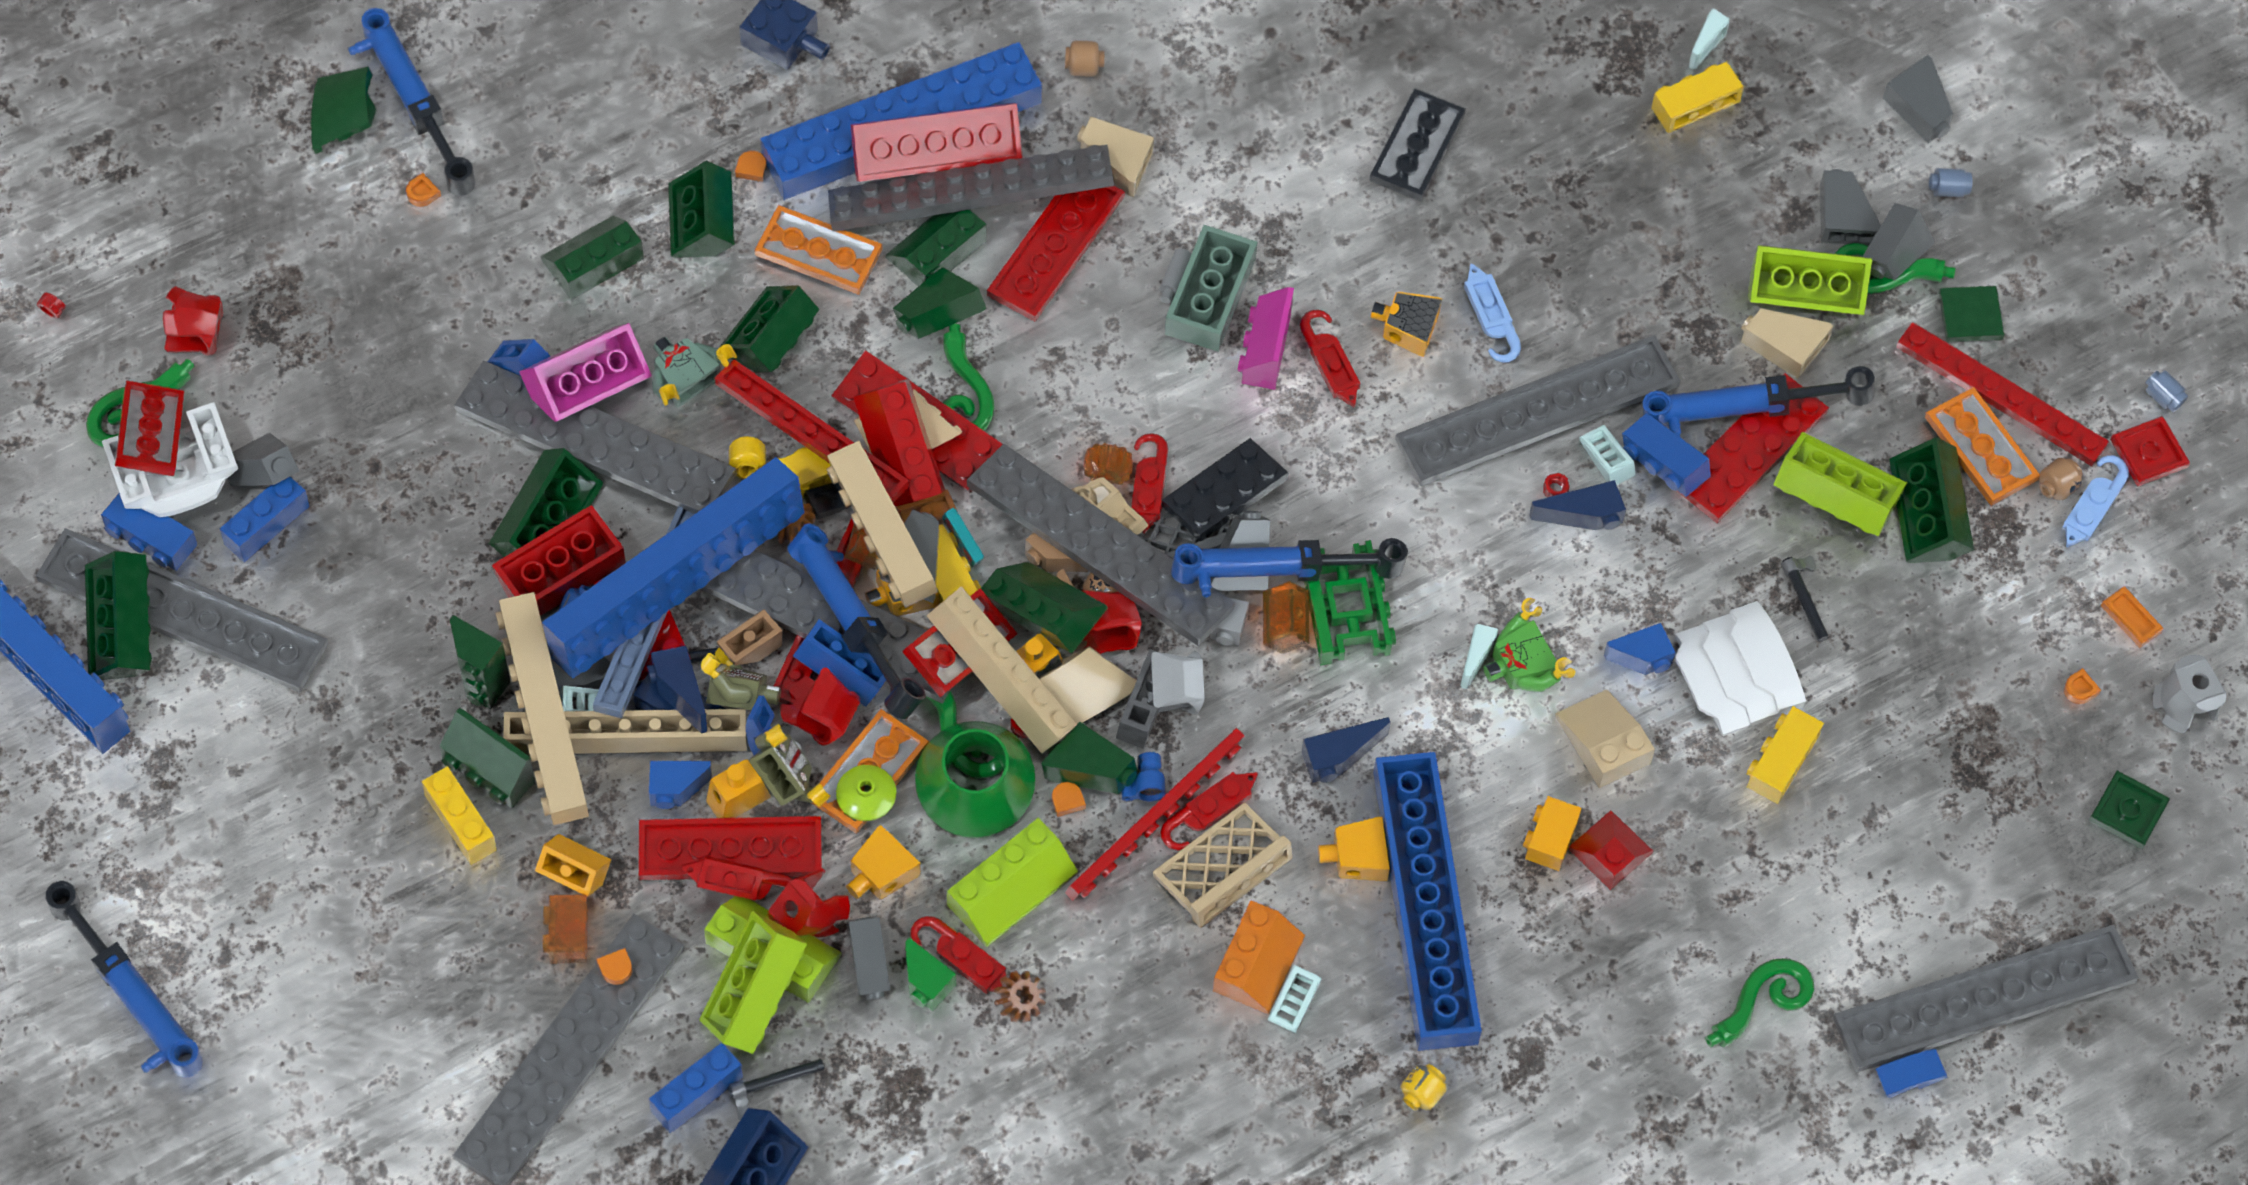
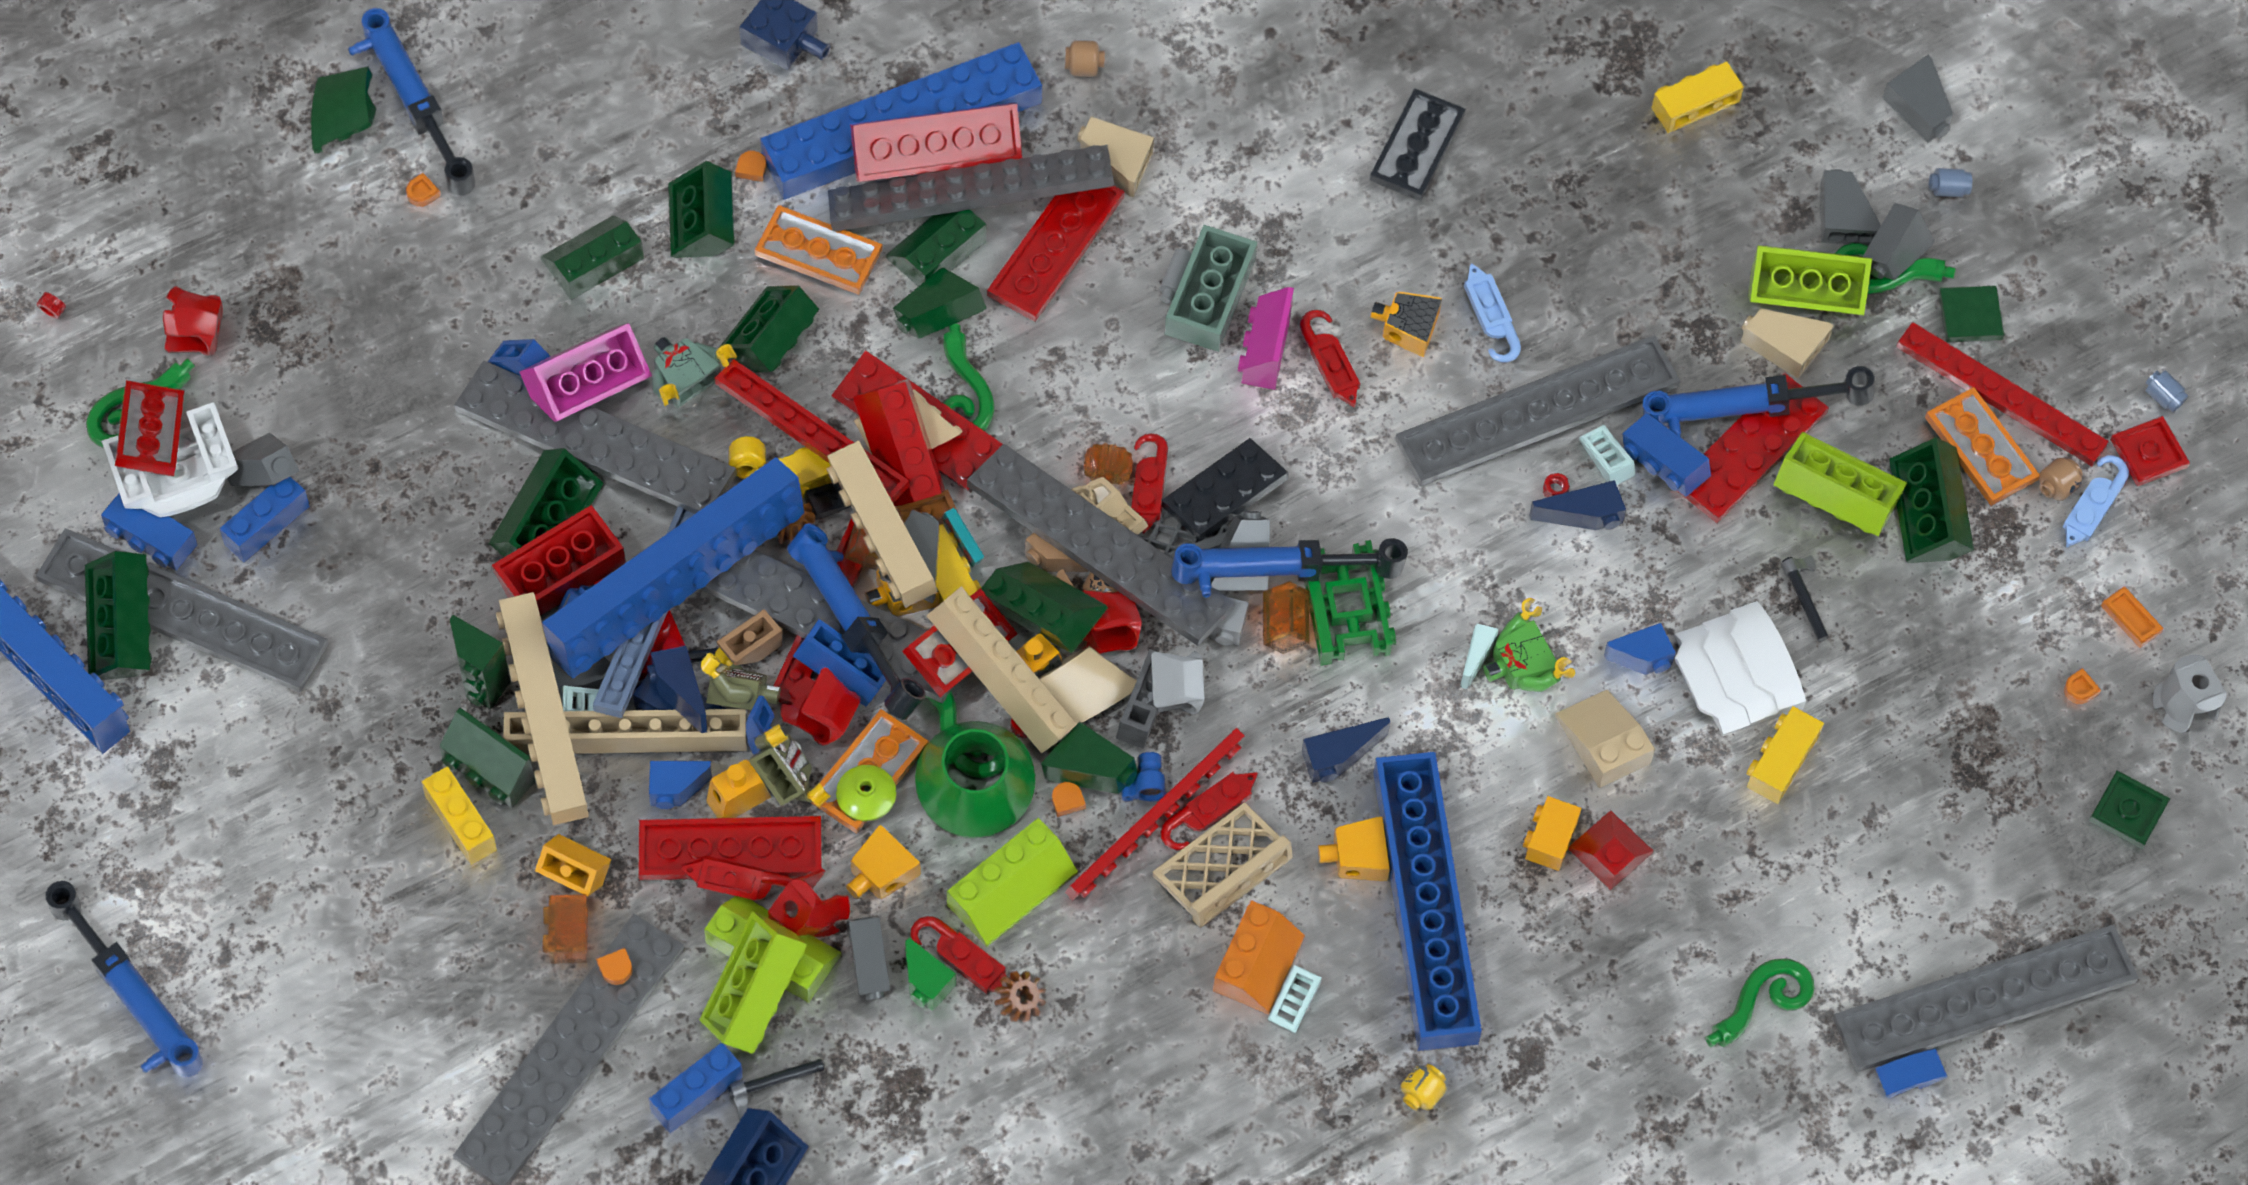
(1712, 33): light aqua slope -> none

